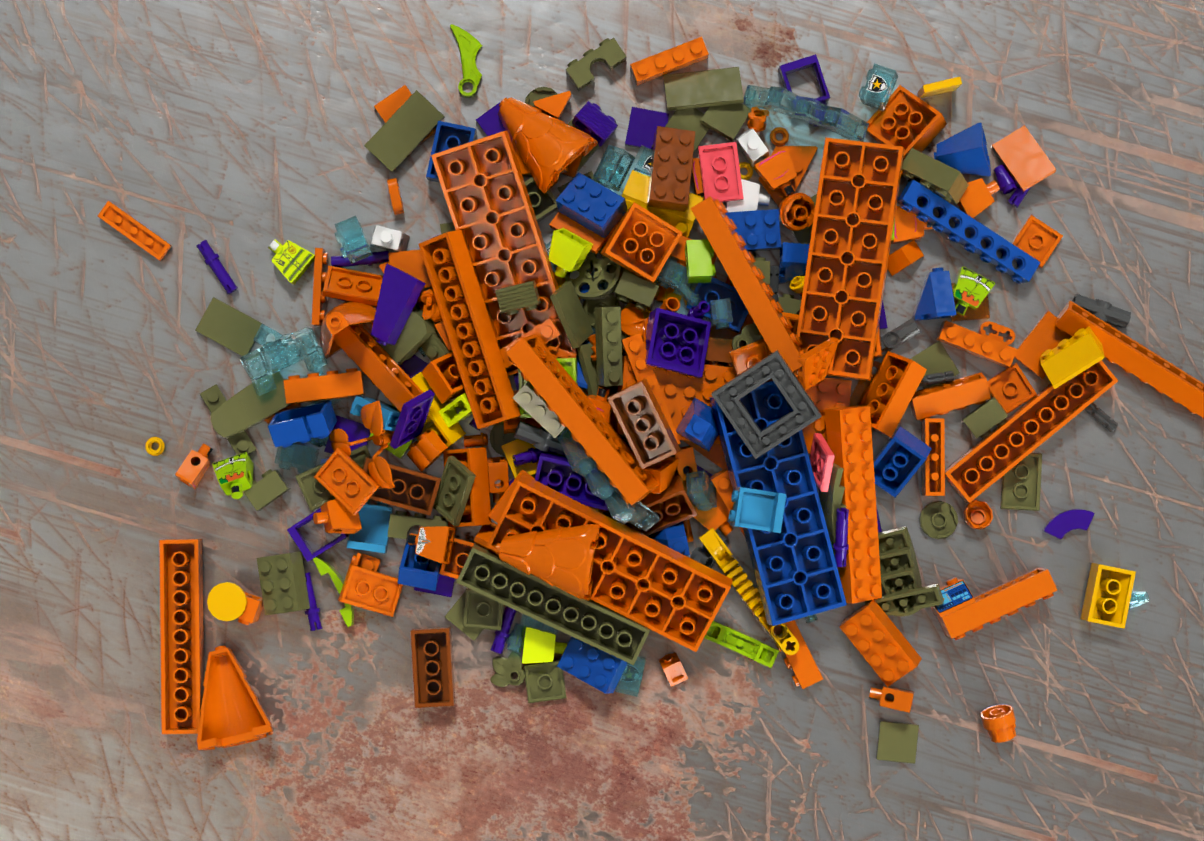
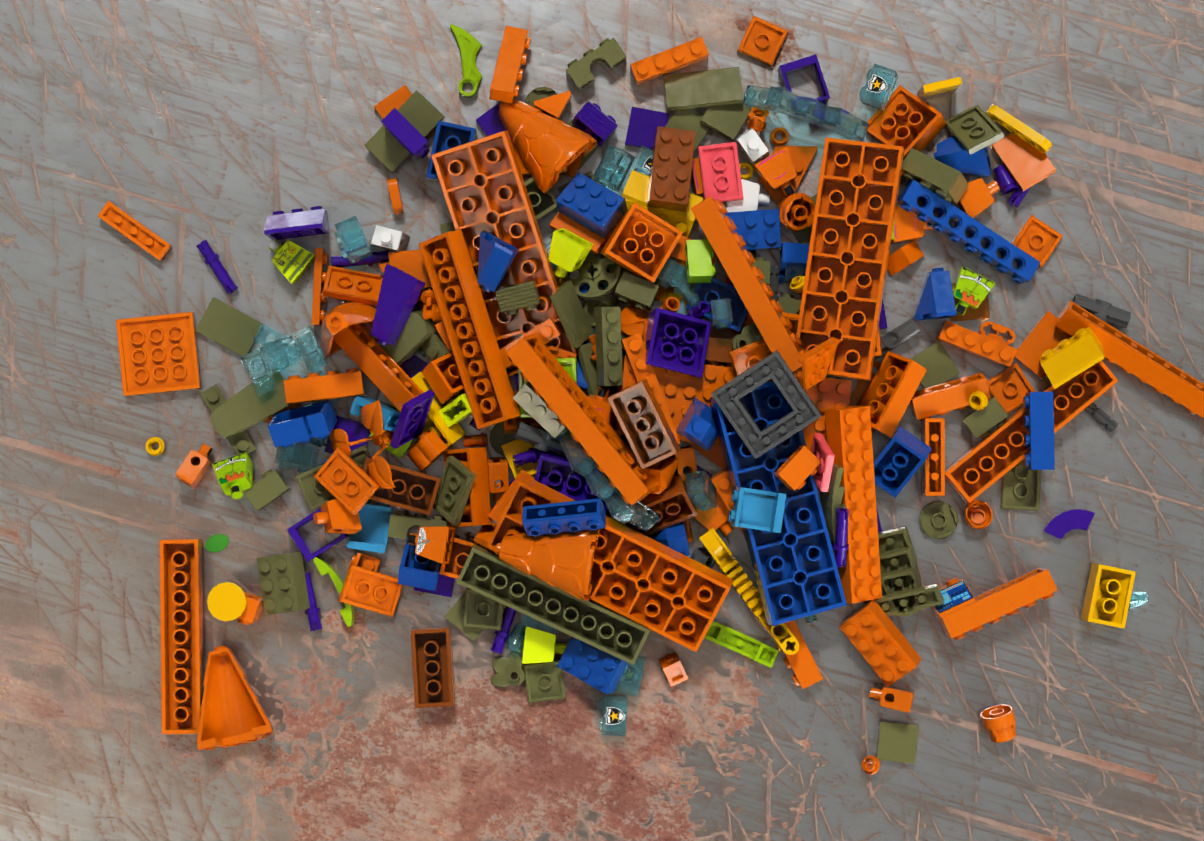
(158, 354): none -> orange plate
(217, 543): none -> bright green sticker
(297, 223): none -> slope
(406, 134): none -> dark purple window
(494, 261): none -> blue slope
(509, 63): none -> orange brick
(564, 517): none -> blue brick
(614, 715): none -> clear light blue brick
(762, 41): none -> orange tile
(798, 468): none -> orange brick
(867, 762): none -> orange plate
(937, 378): dark grey axle -> none
(974, 129): none -> olive tile
(974, 403): none -> yellow plate
(1019, 129): none -> yellow beam
(1040, 431): none -> blue brick

